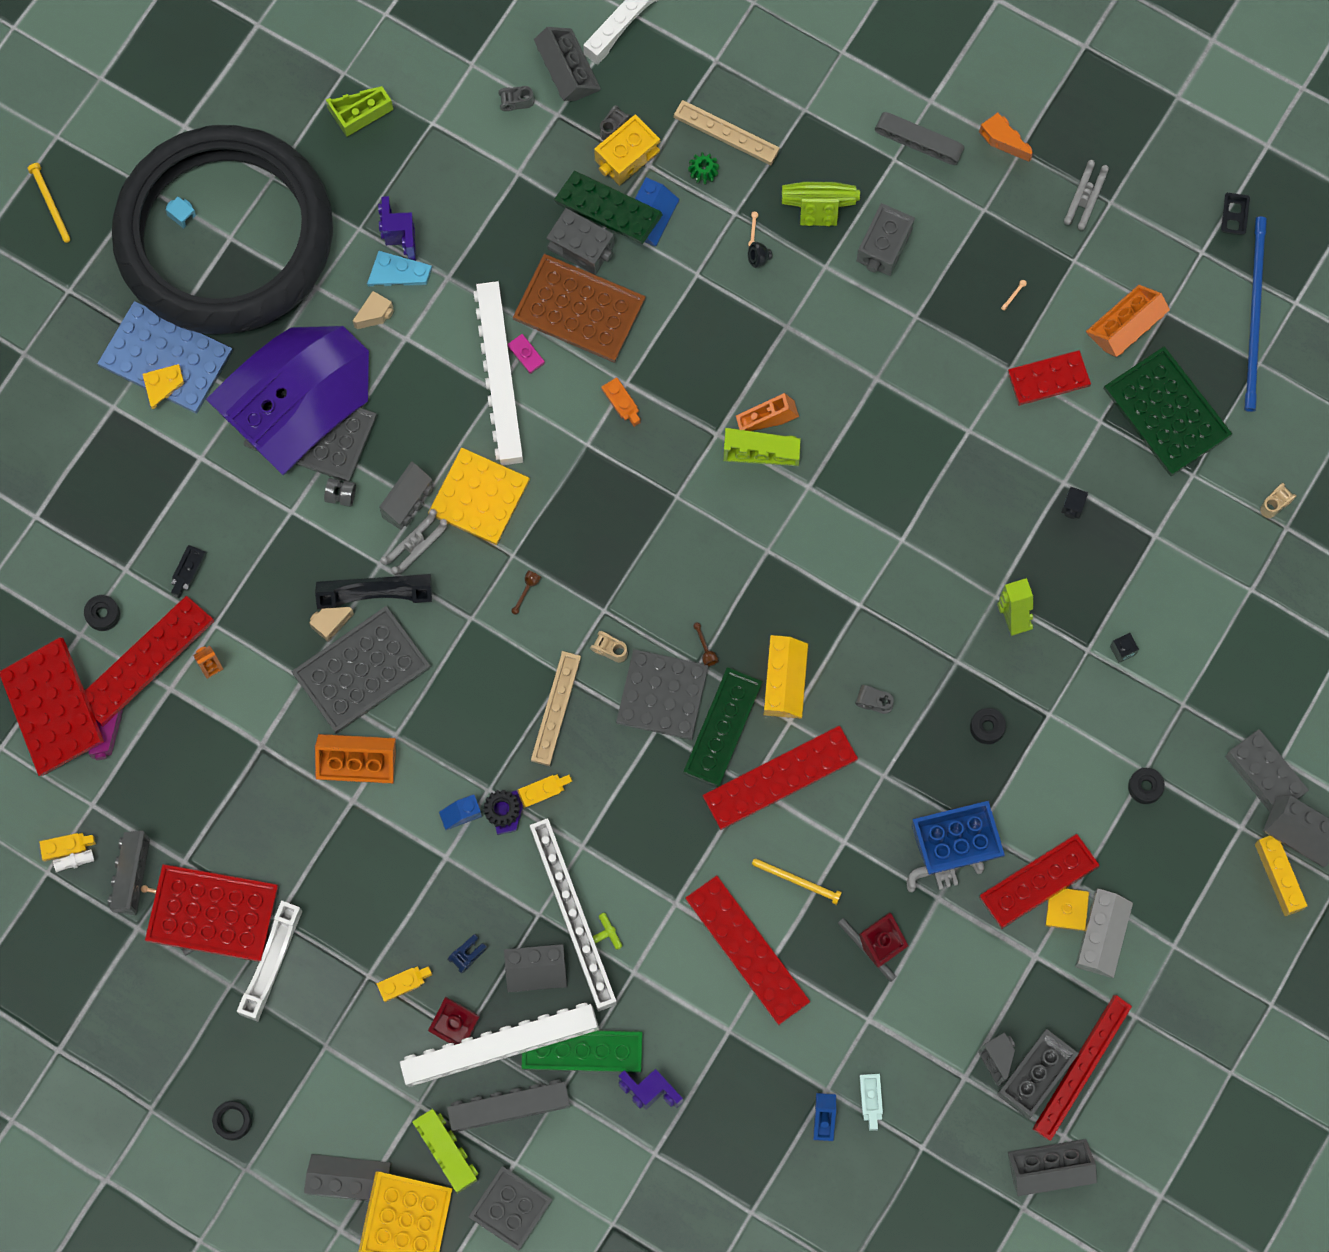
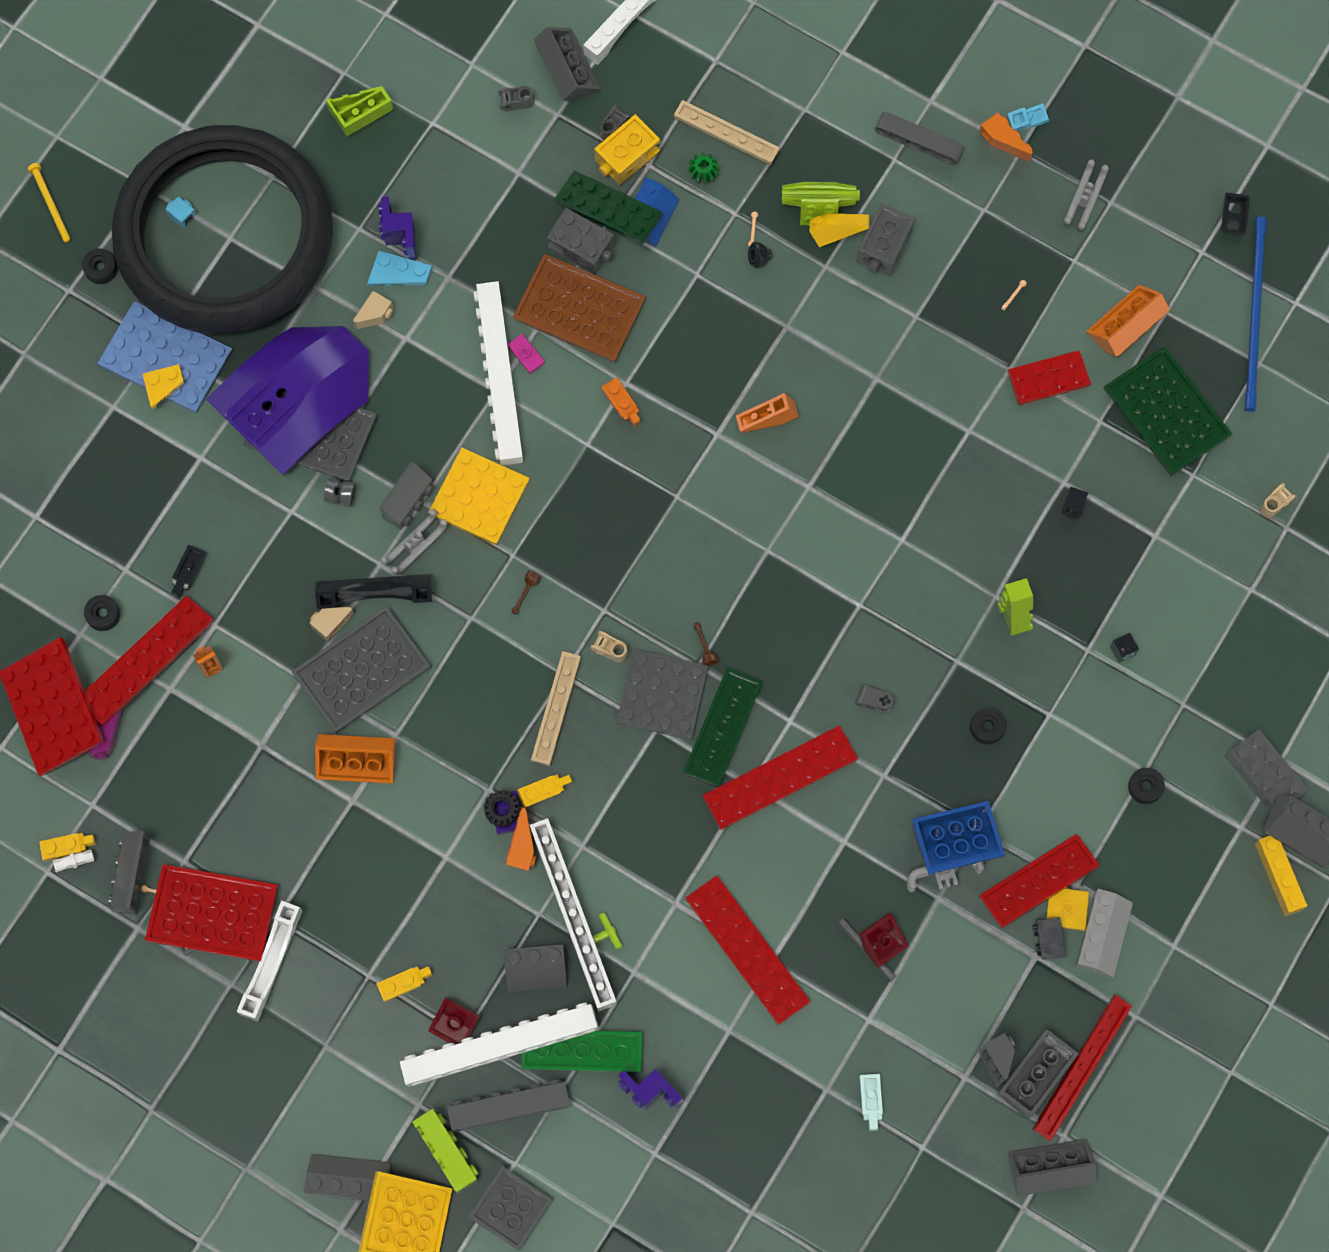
(92, 258): none -> black tyre
(246, 1124): black tyre -> none
(460, 812): blue slope -> none
(460, 953): dark blue piece -> none
(521, 847): none -> orange slope
(760, 448): lime wedge -> none
(785, 677): yellow slope -> none
(797, 880): yellow bar -> none
(824, 1117): blue slope -> none
(834, 227): none -> yellow slope
(1028, 118): none -> medium azure slope
(1049, 937): none -> black brick

